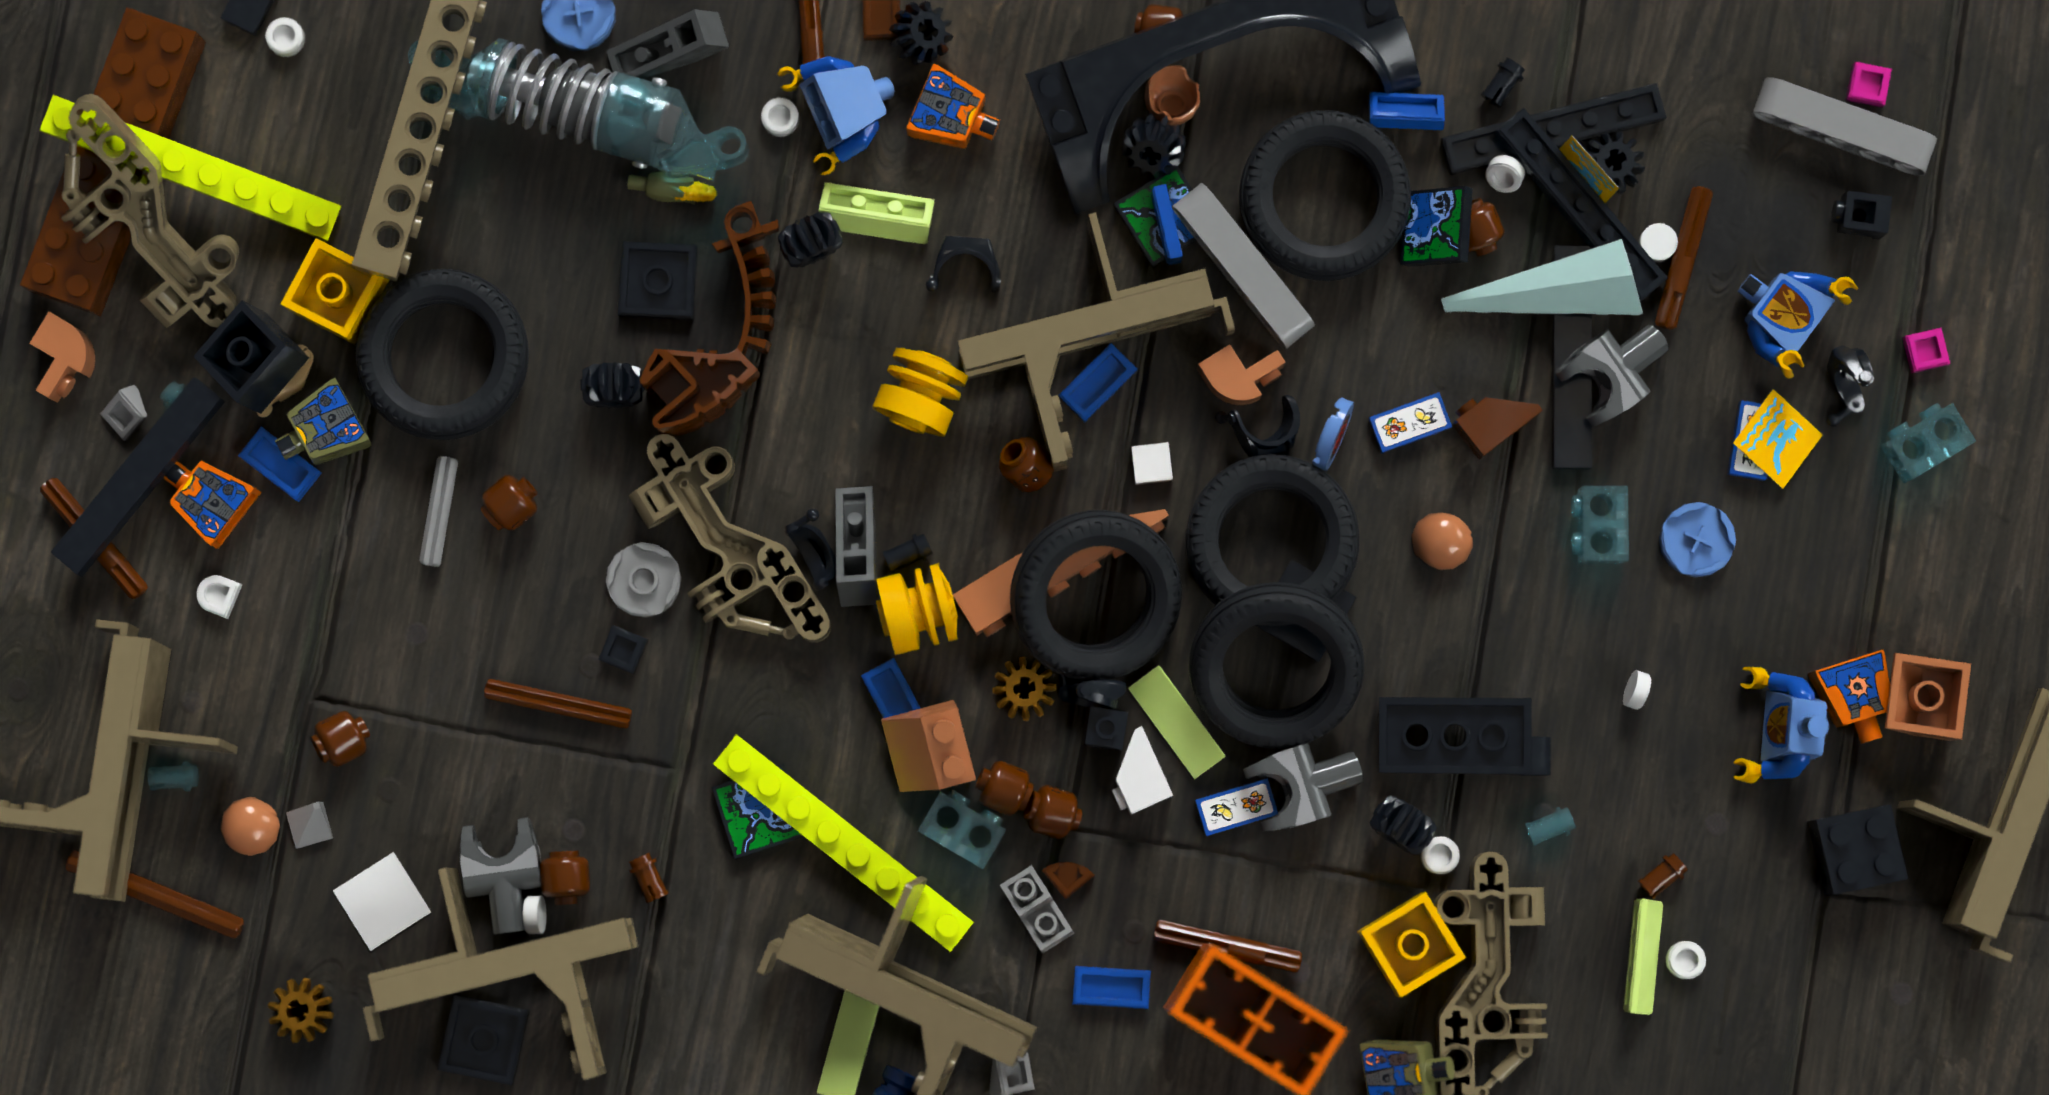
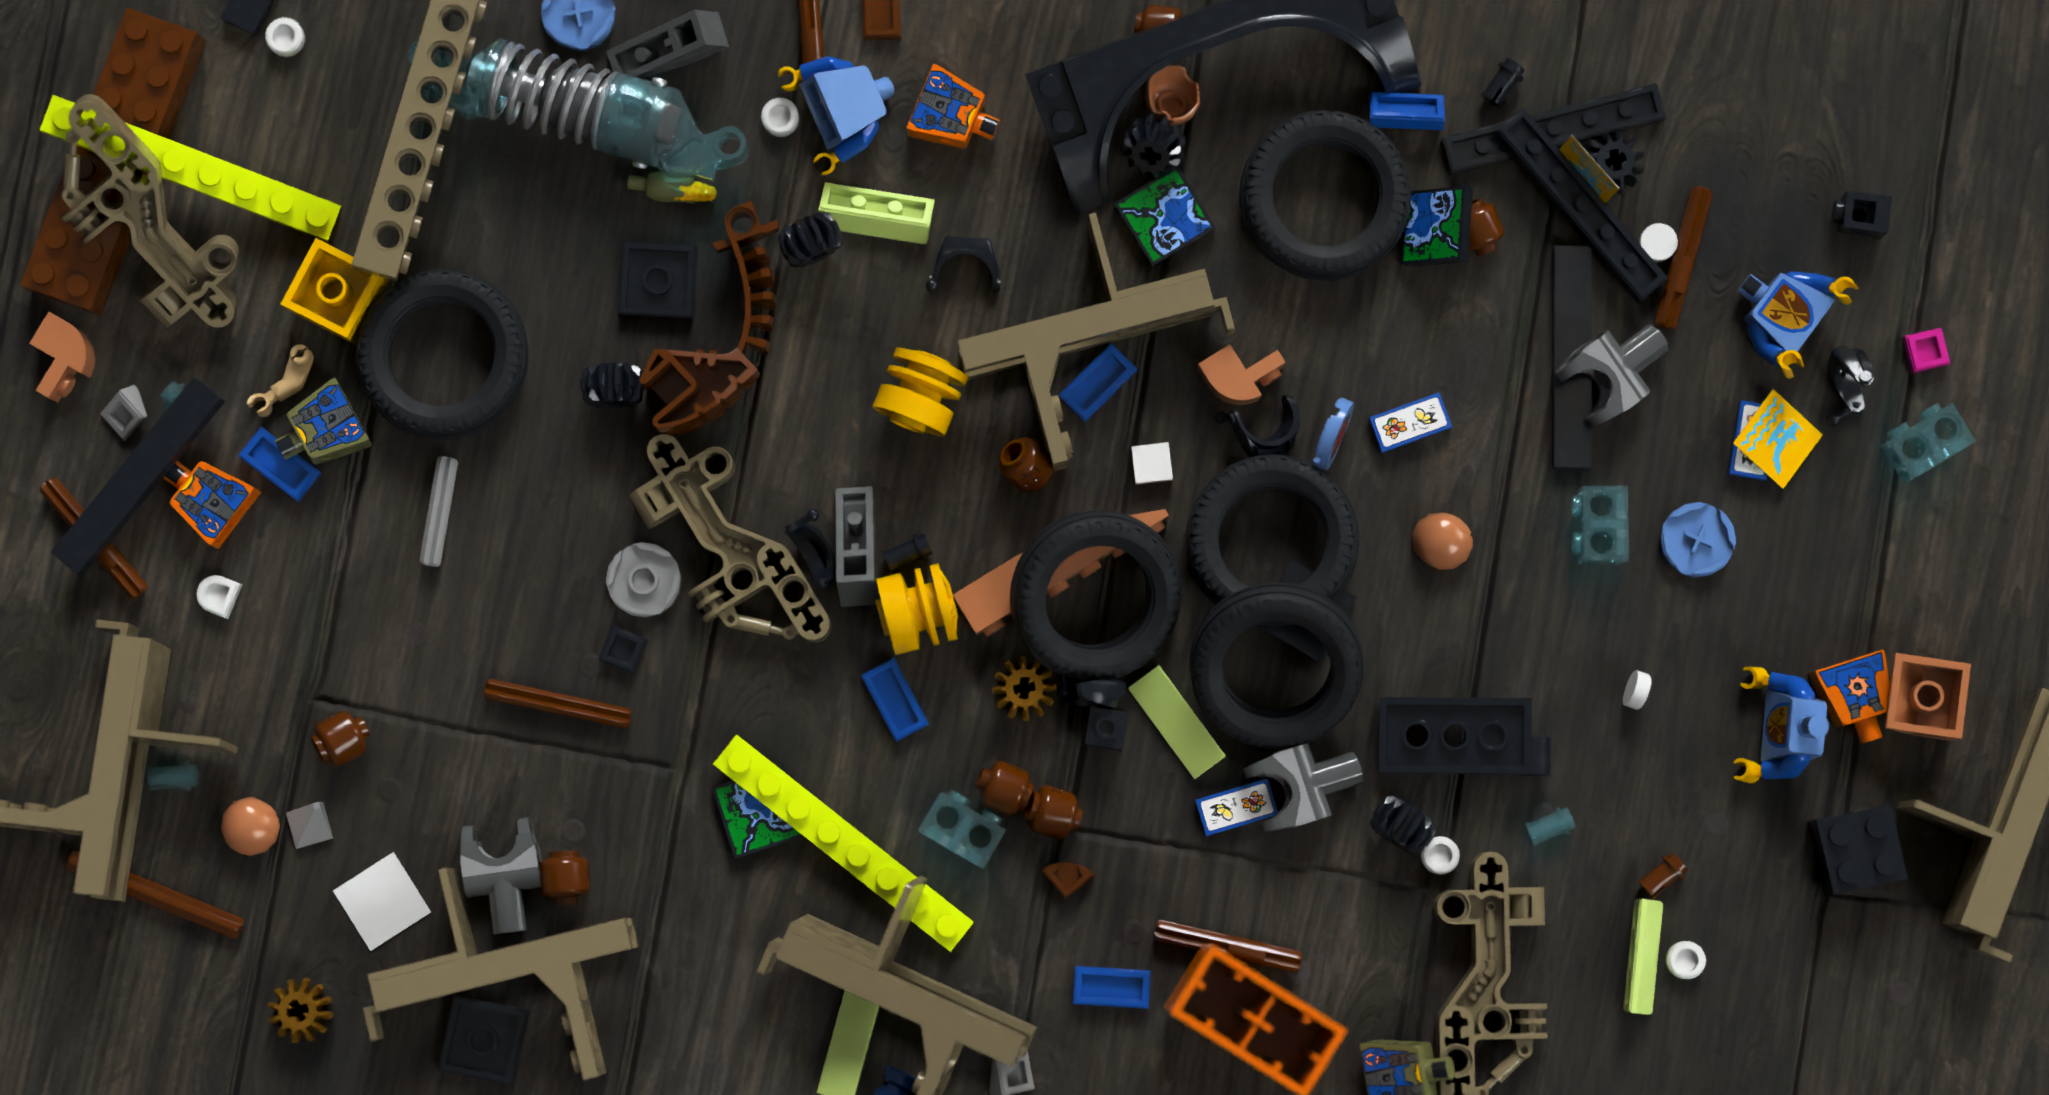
(251, 357): black brick -> none
(509, 502): reddish brown head -> none
(534, 915): white tile -> none
(648, 877): reddish brown pin -> none
(913, 41): black gear -> none
(928, 748): nougat slope -> none
(1037, 909): light grey slope -> none
(1140, 776): white slope -> none
(1166, 224): blue tile -> none
(1243, 266): light grey beam -> none
(1411, 944): yellow brick -> none
(1492, 422): reddish brown slope -> none
(1505, 173): white tile -> none
(1583, 283): light aqua wedge -> none
(1844, 126): light grey beam -> none
(1868, 84): dark pink tile -> none

